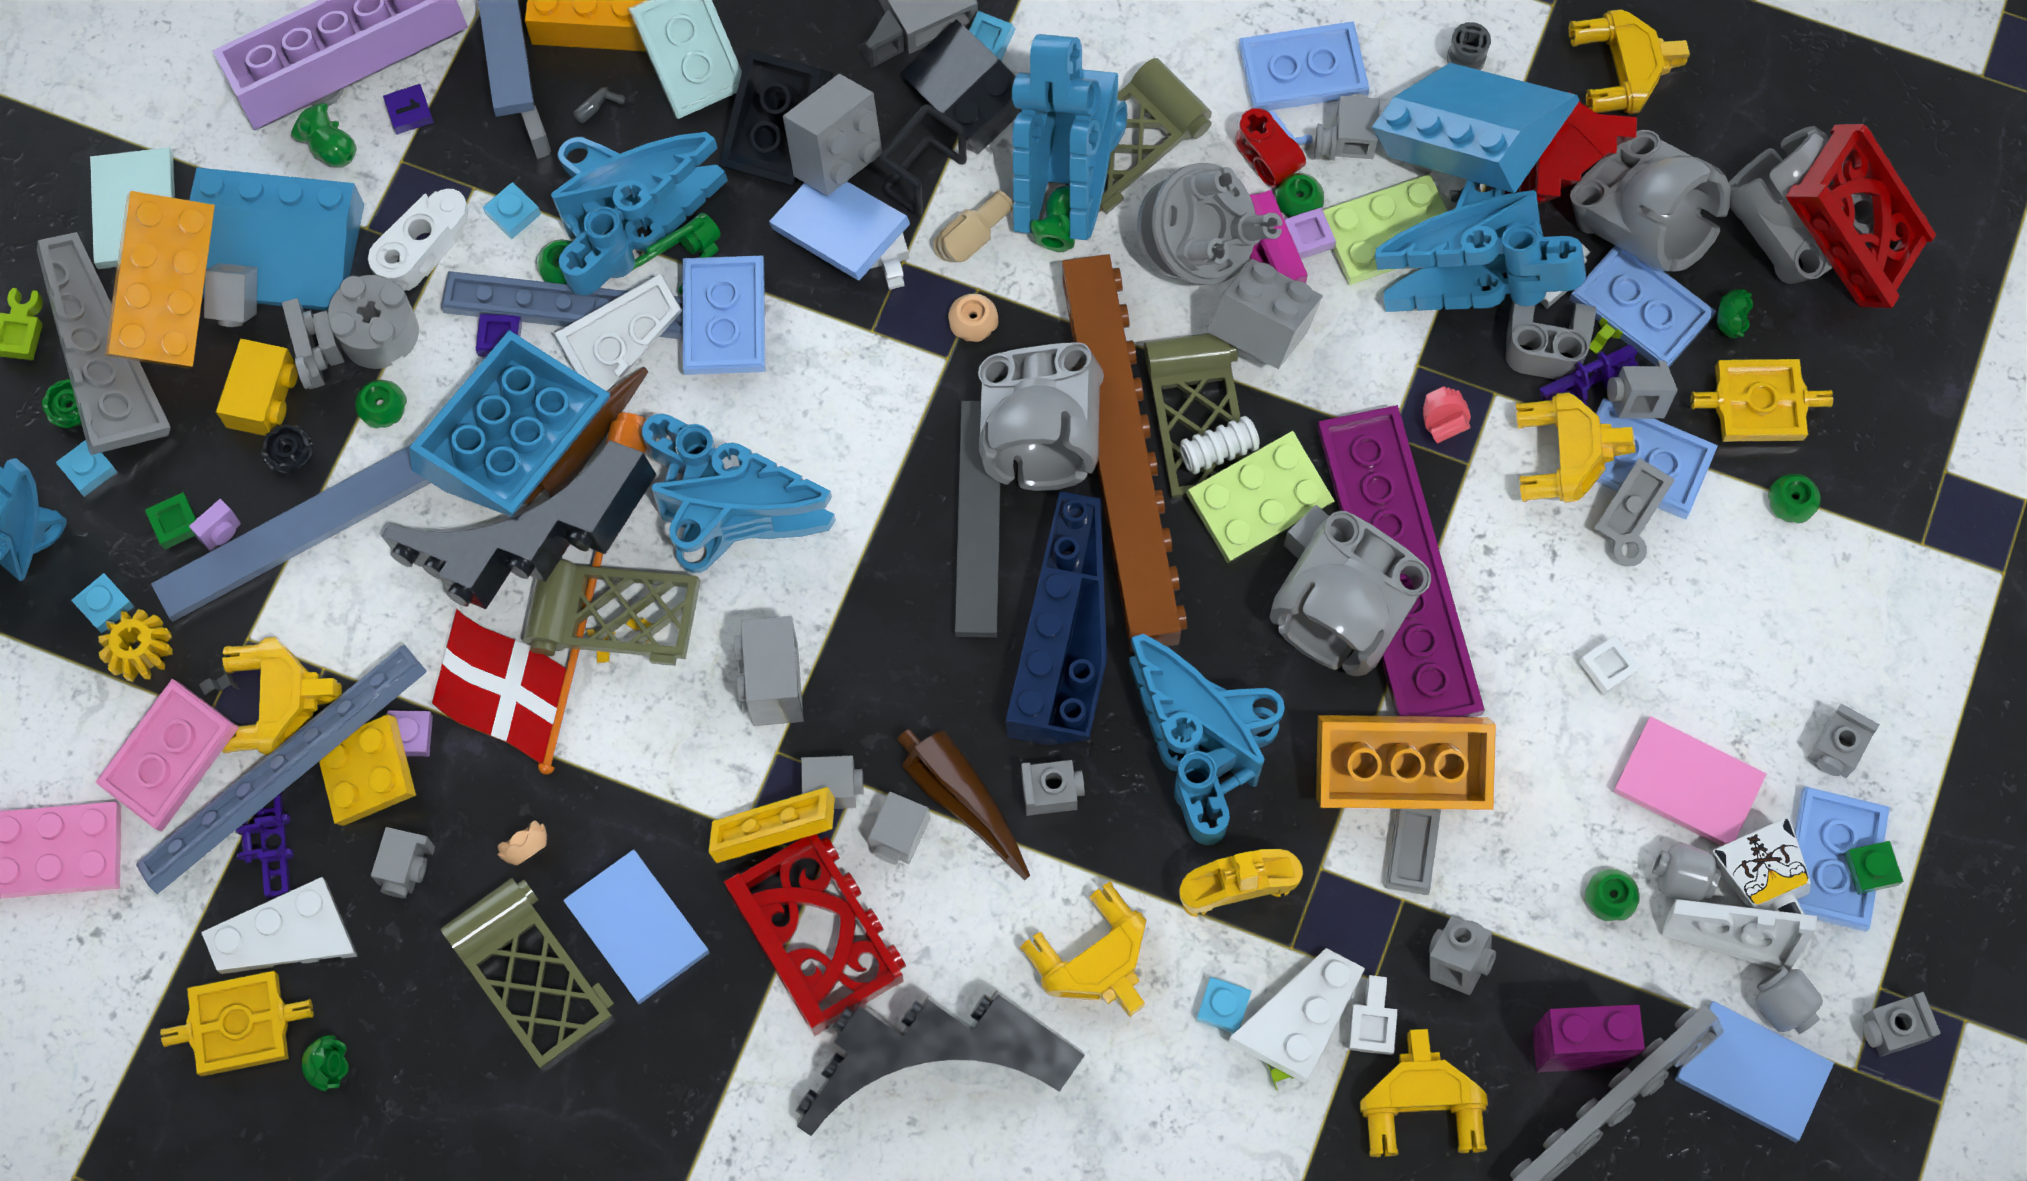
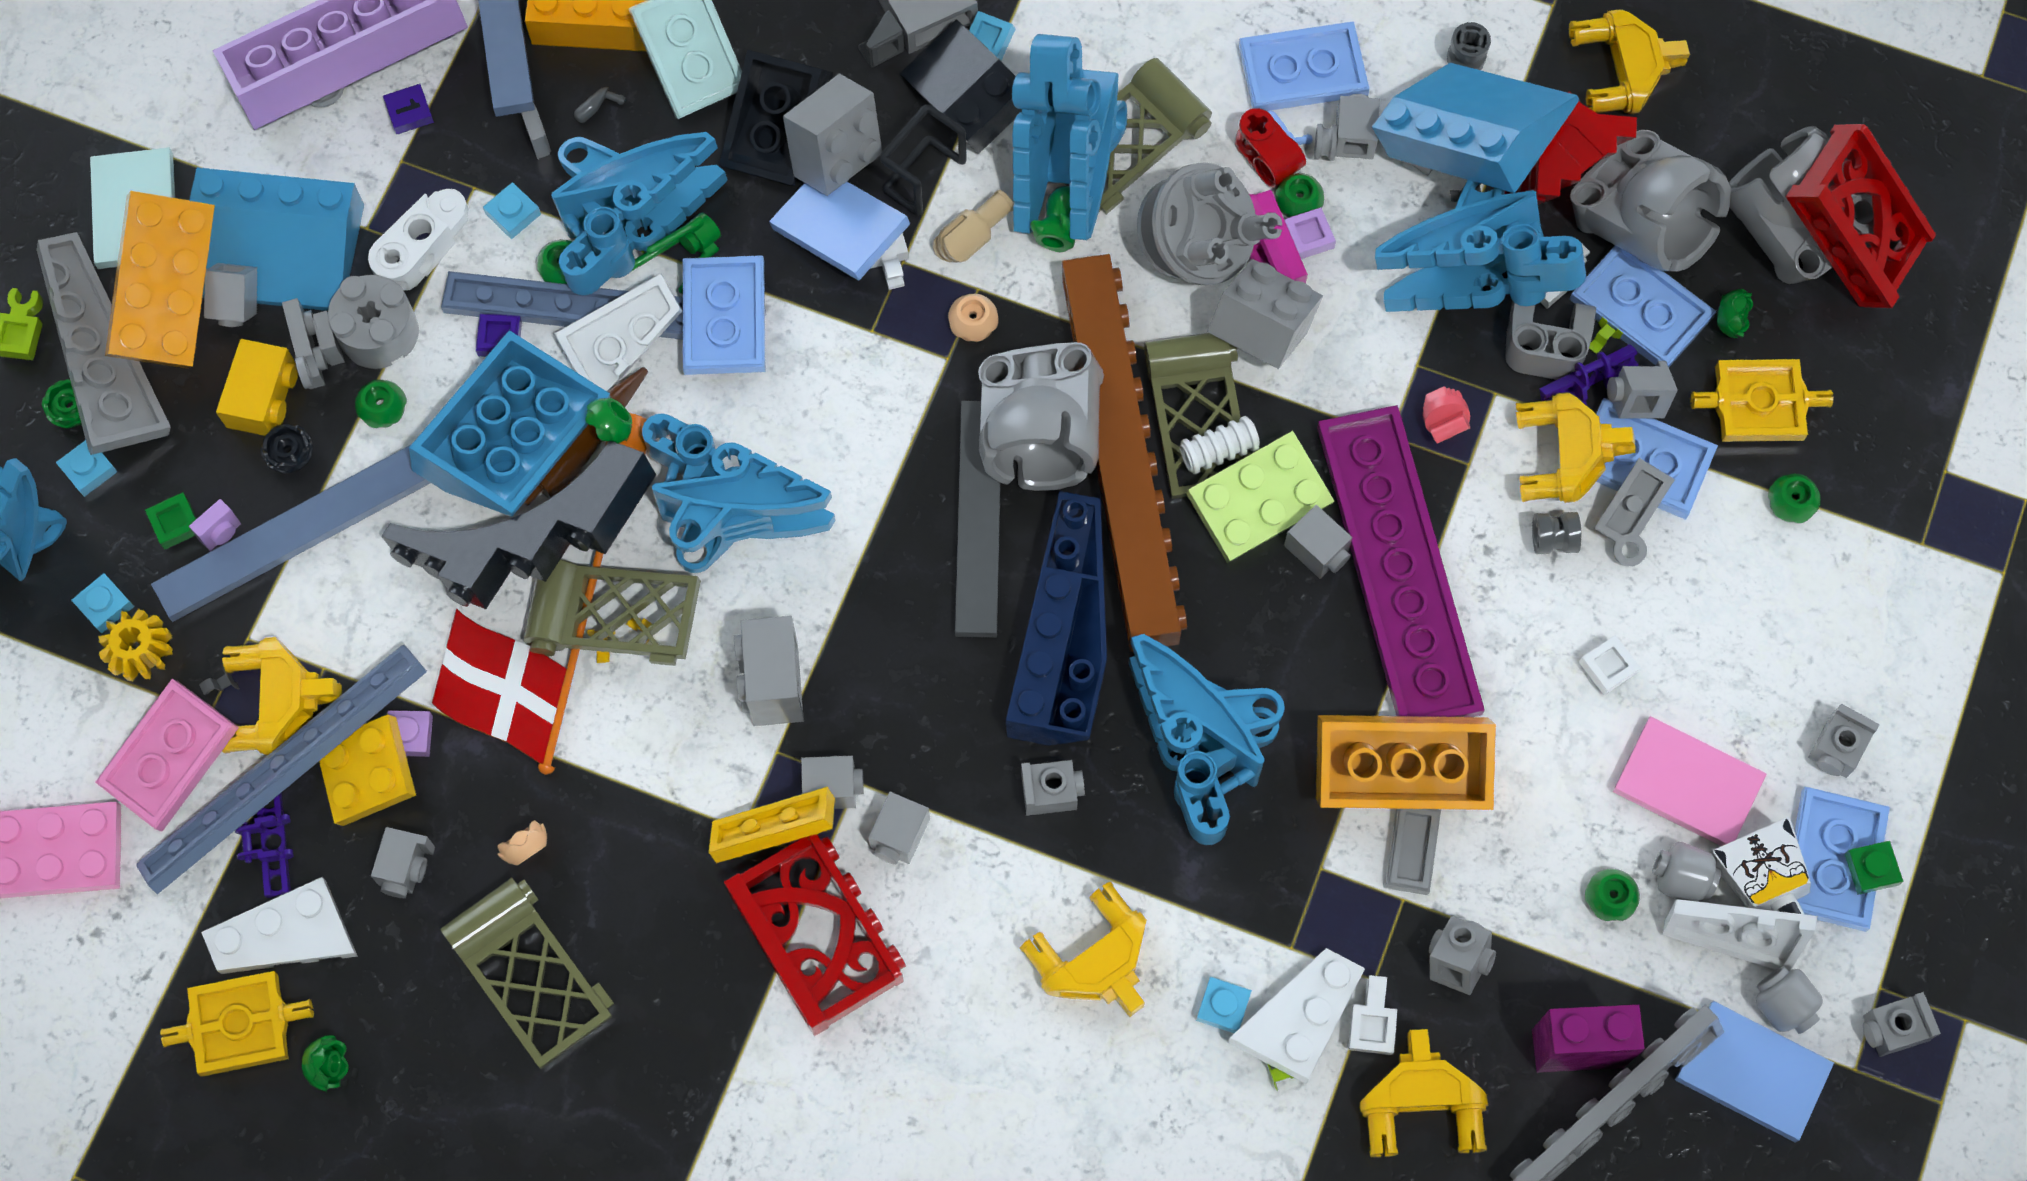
(323, 136): green animal -> none
(609, 419): none -> green plate
(636, 926): light blue tile -> none
(875, 1048): black arch -> none
(954, 784): reddish brown piece -> none
(1240, 879): yellow connector -> none
(1348, 595): light grey piece -> none
(1374, 219): yellowish green plate -> none
(1556, 533): none -> dark grey wheel

